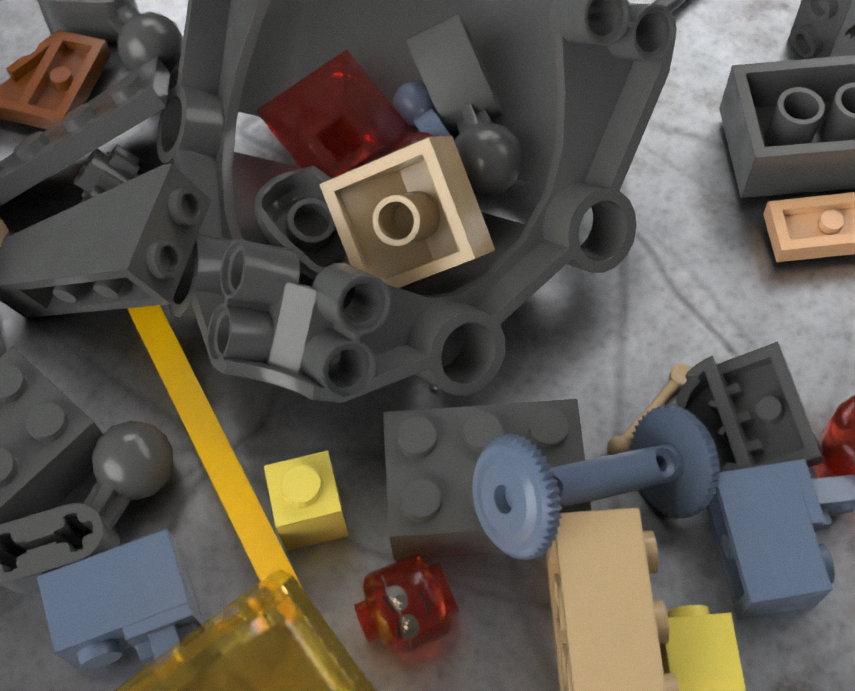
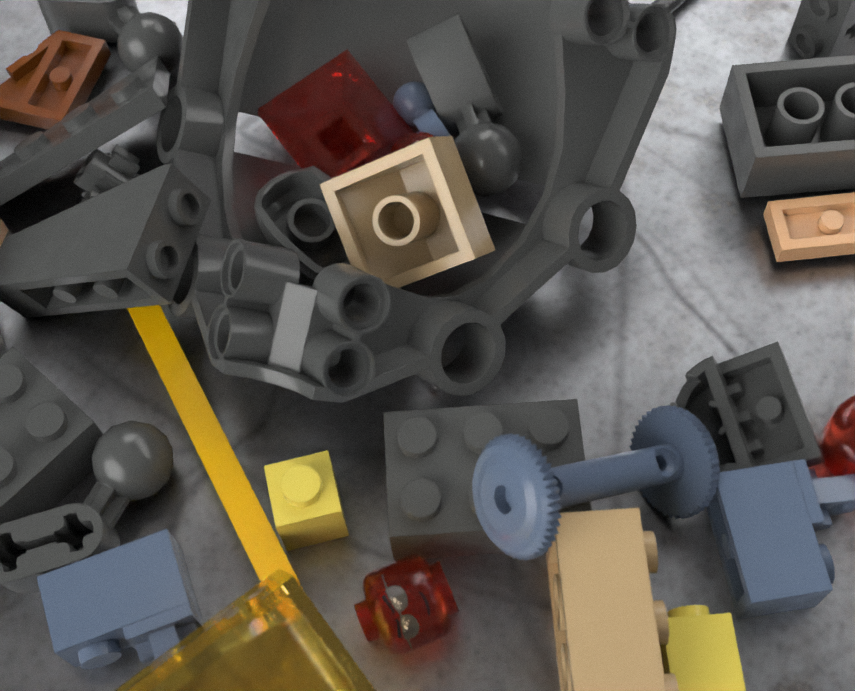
(676, 381): tan hinge -> none

